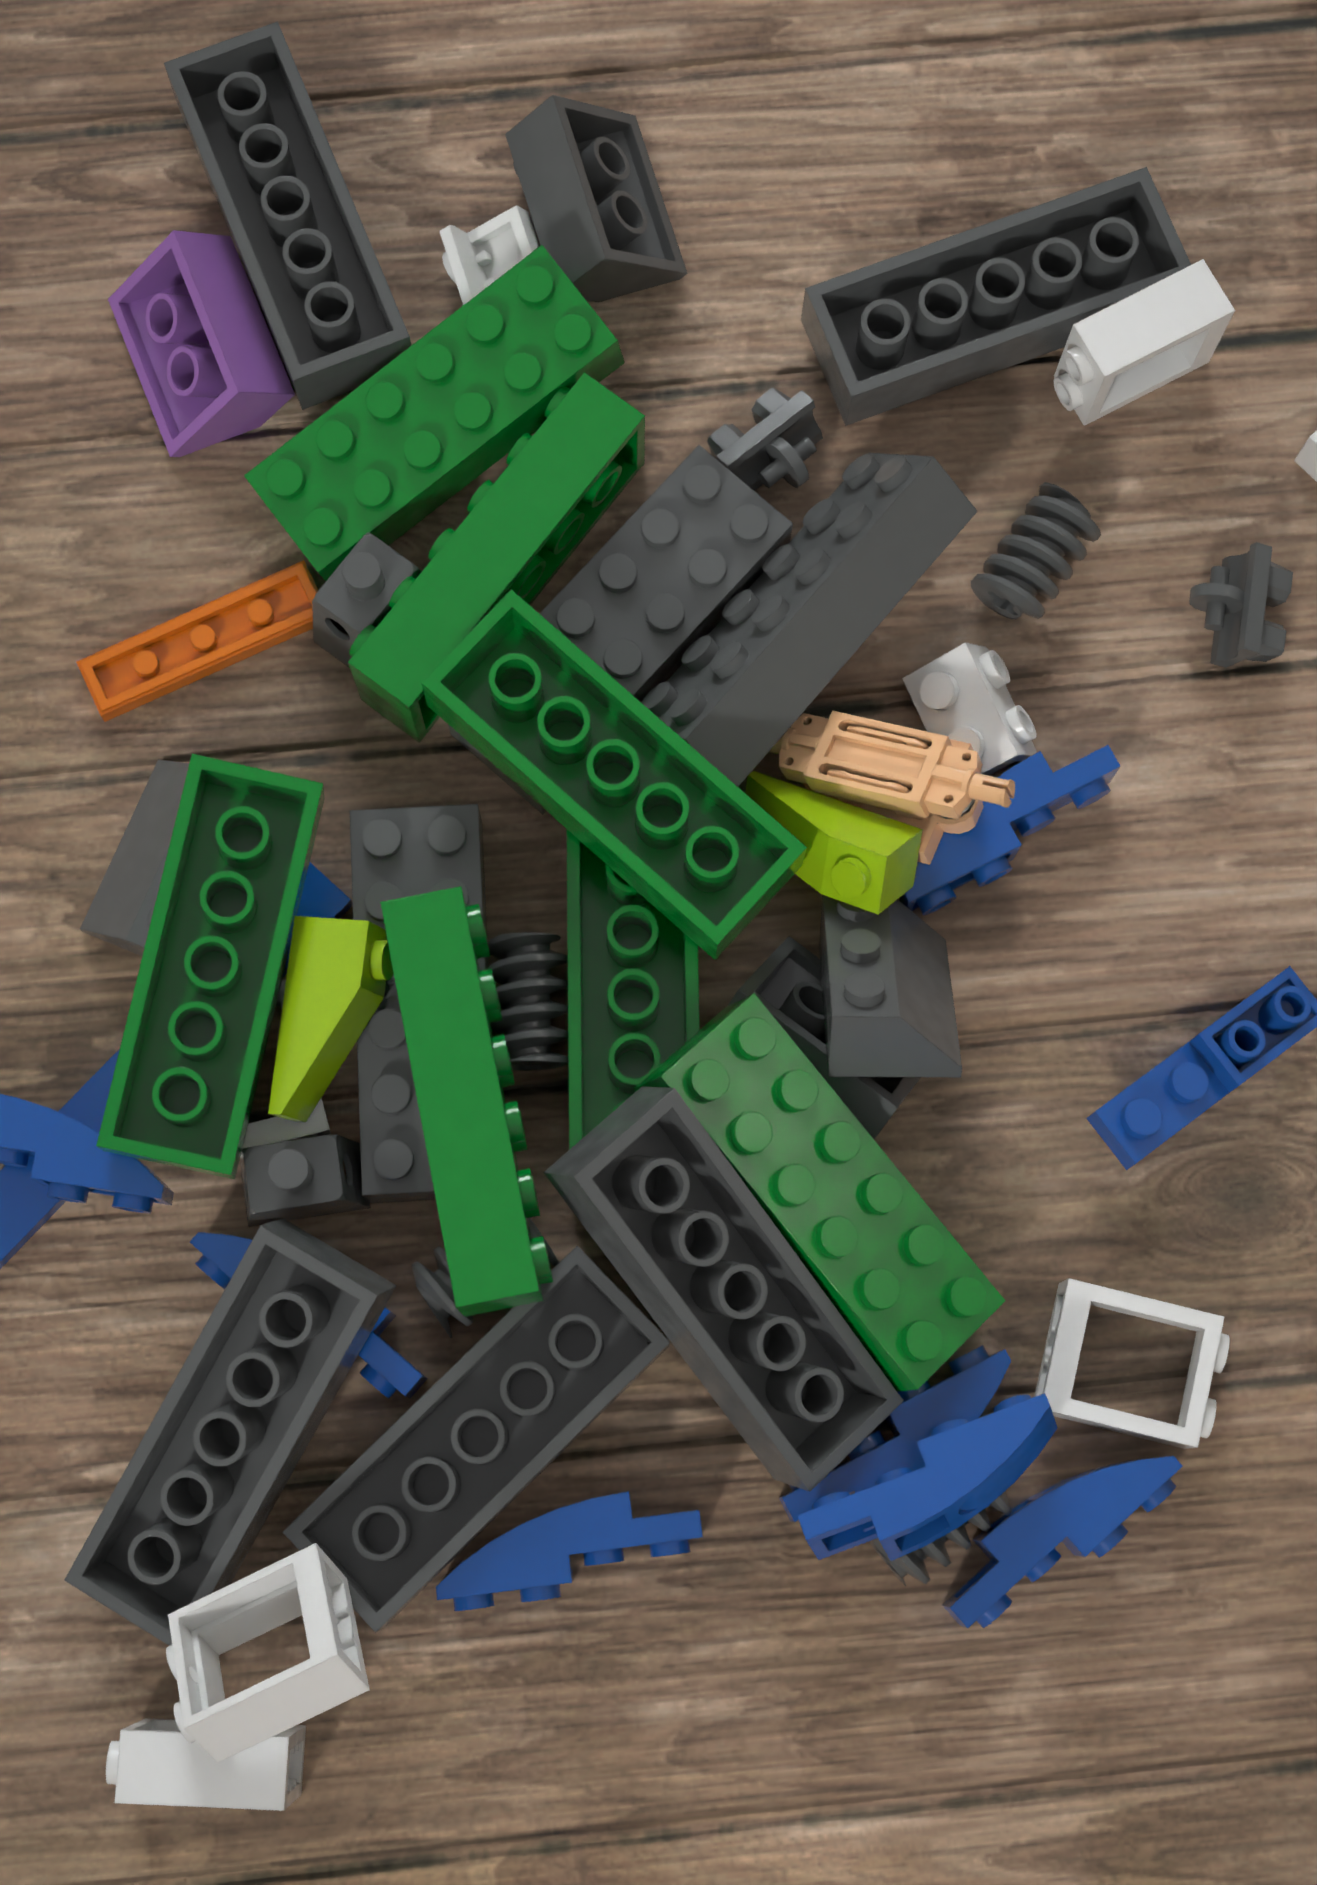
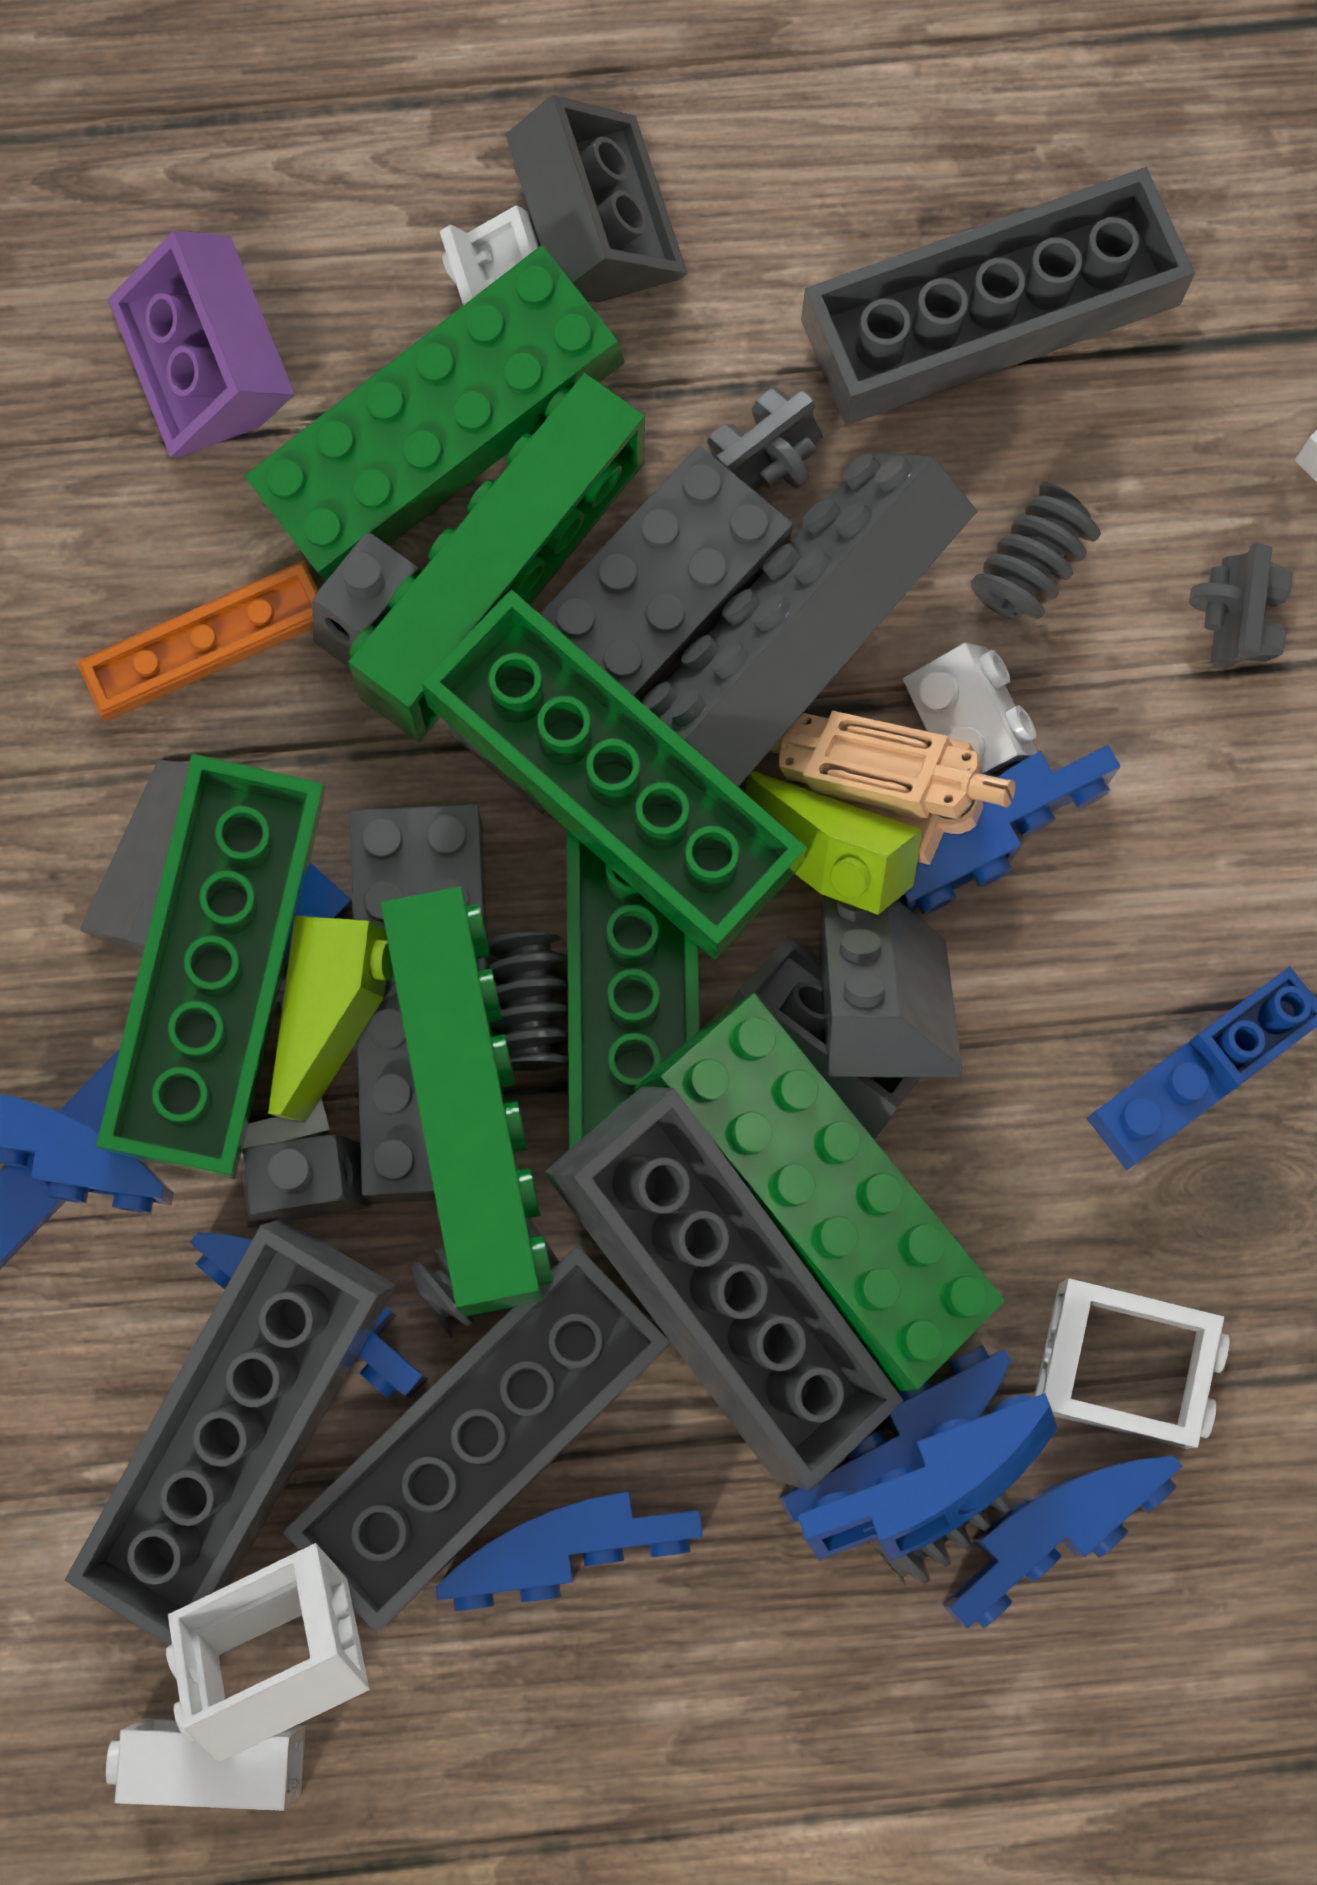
(289, 213): dark grey brick -> none
(1142, 342): white window -> none

